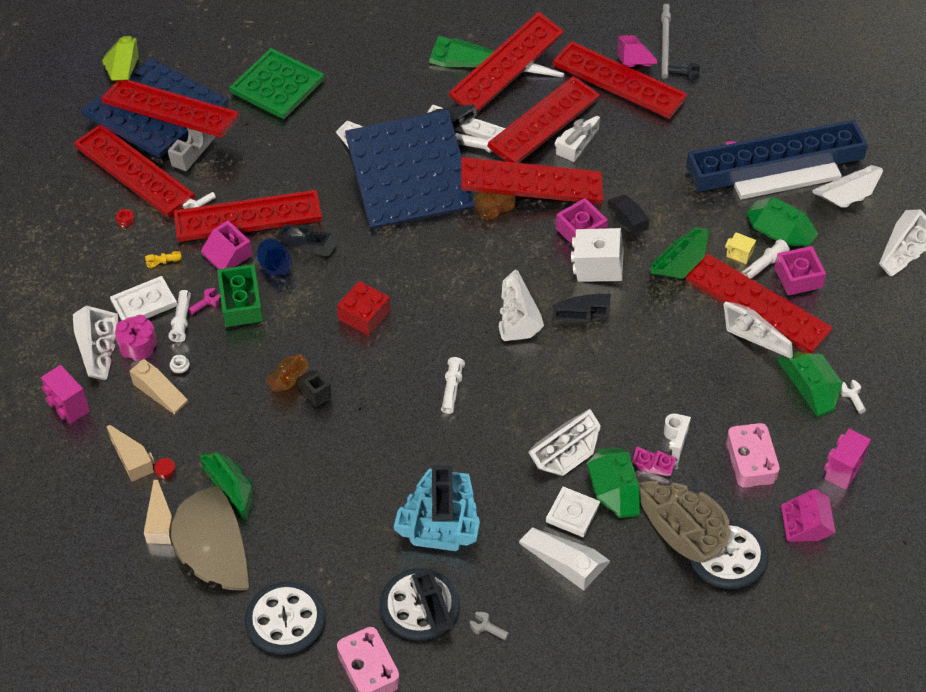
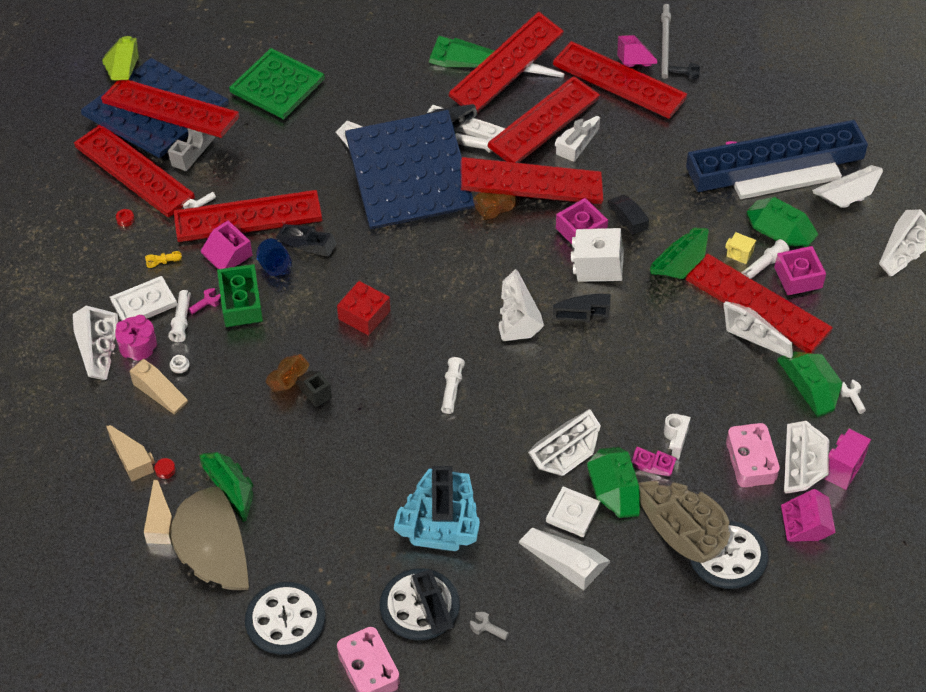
(64, 394): dark pink brick -> none
(805, 456): none -> white wedge

